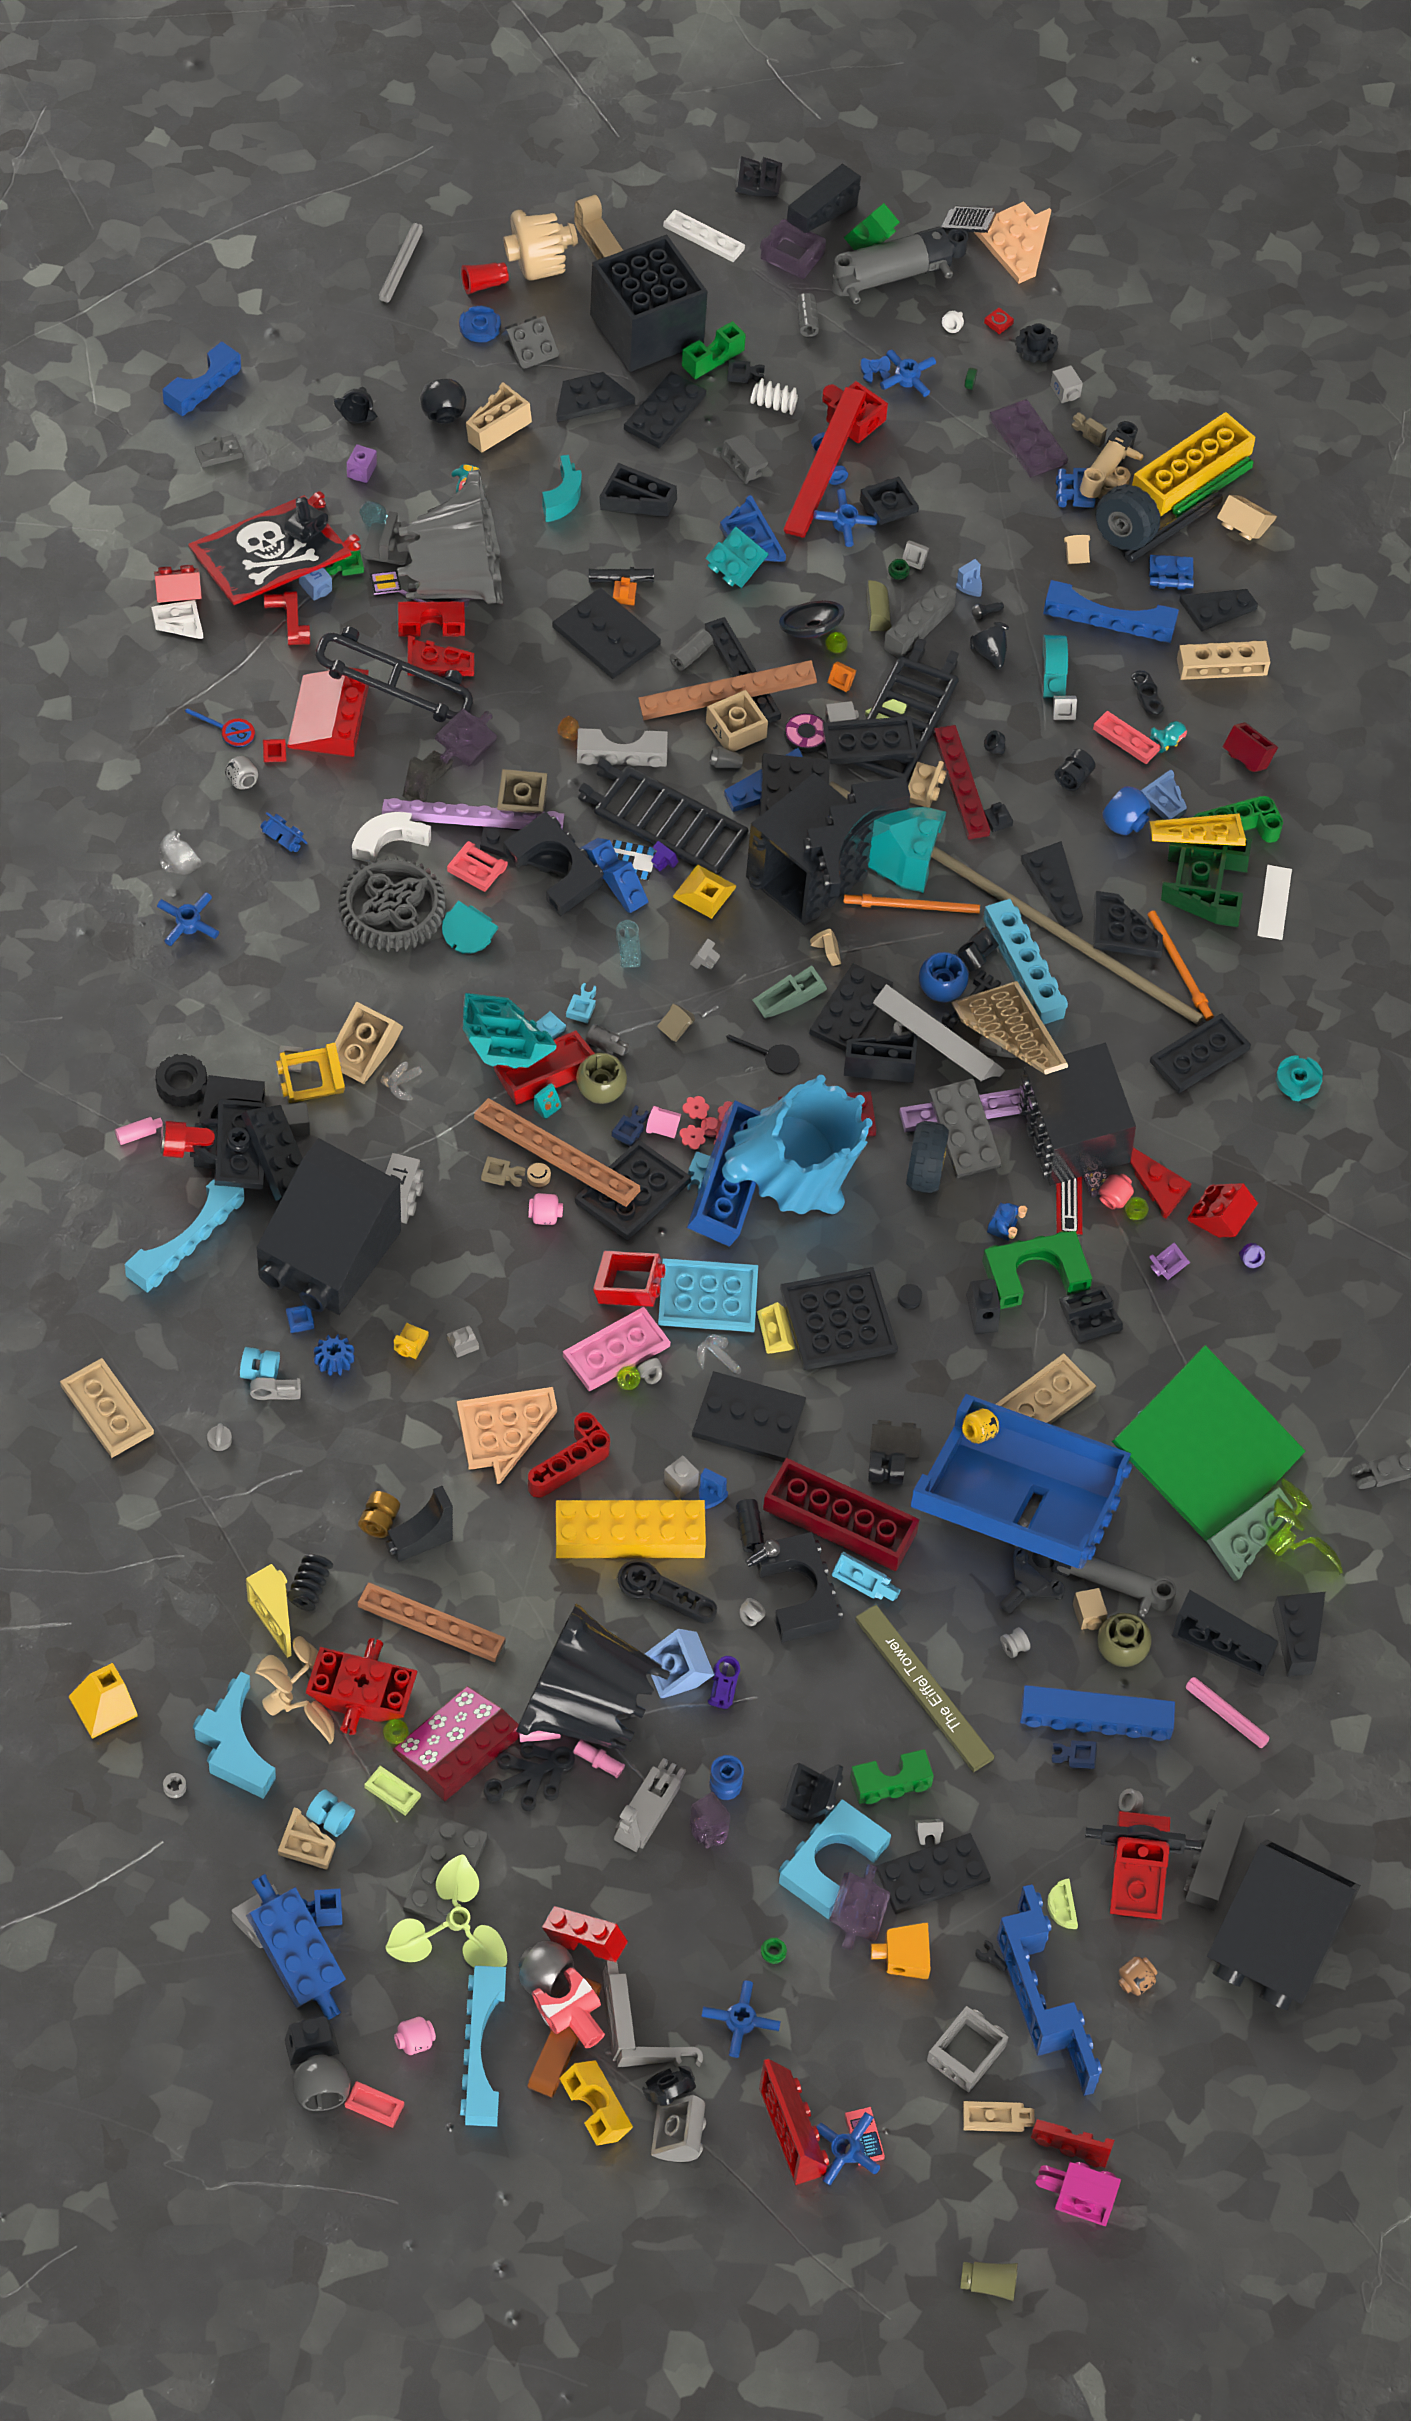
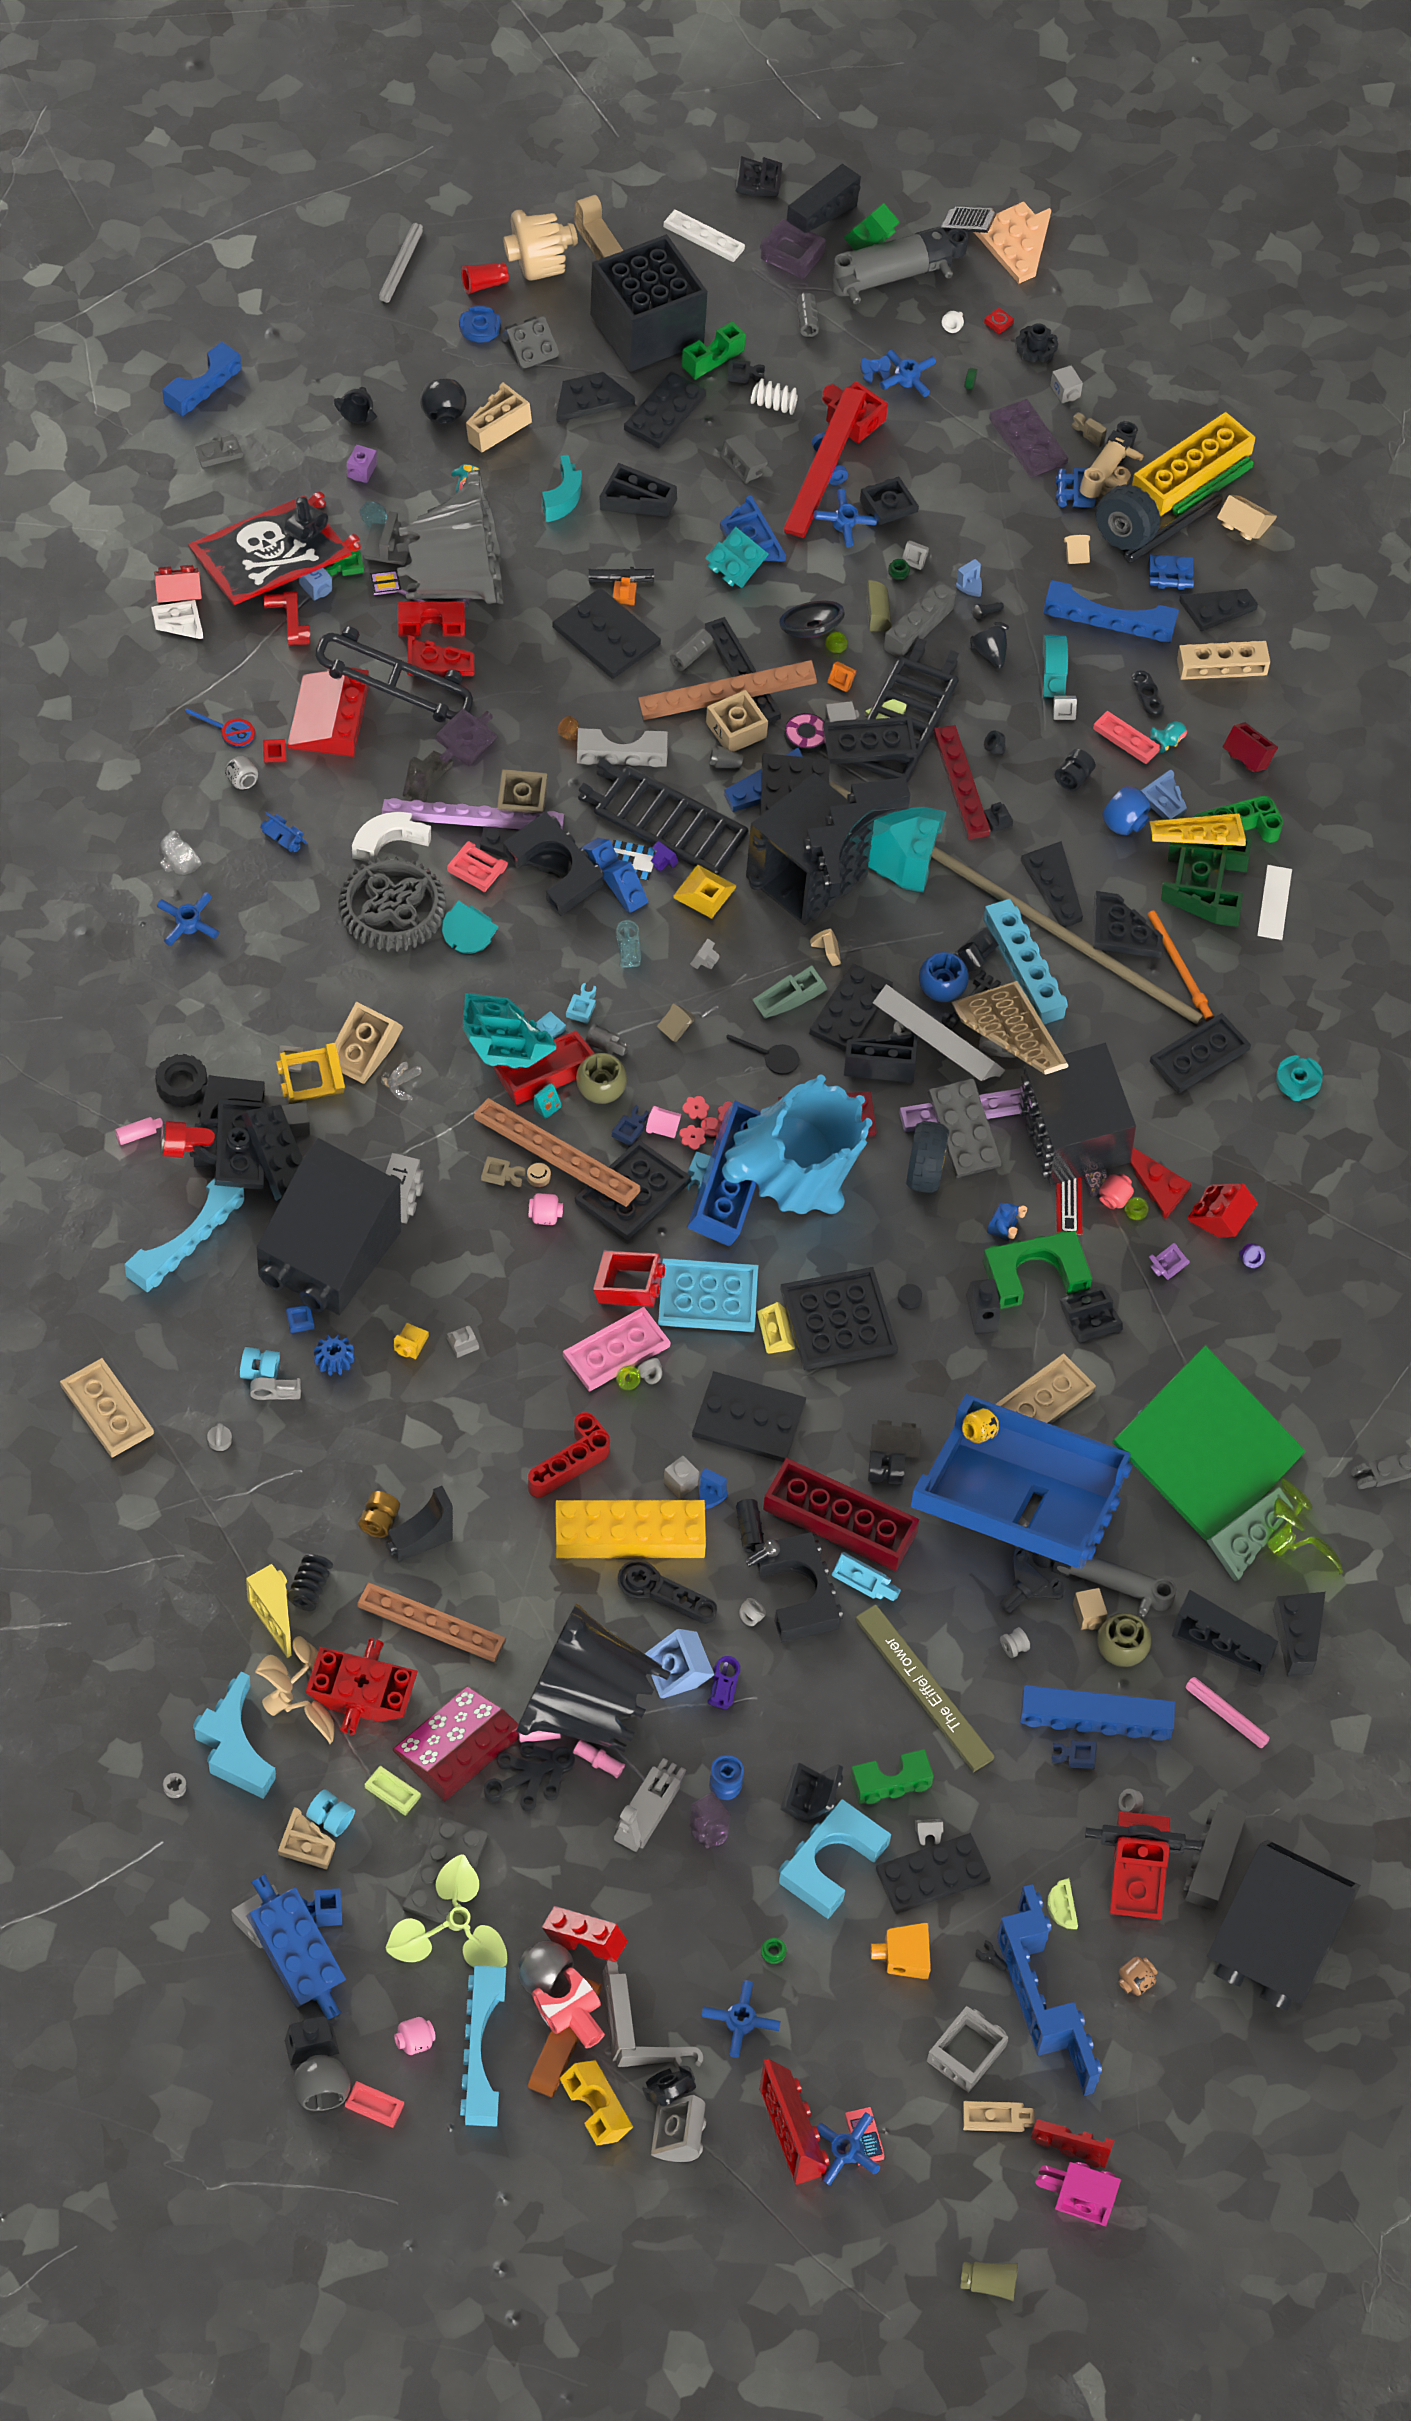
(103, 1701): yellow slope -> none
(395, 1725): clear neon green plate -> none
(503, 1427): light nougat wing -> none
(715, 1344): clear piece -> none
(860, 1907): clear purple plate -> none
(867, 900): orange bar -> none
(924, 783): tan bracket -> none

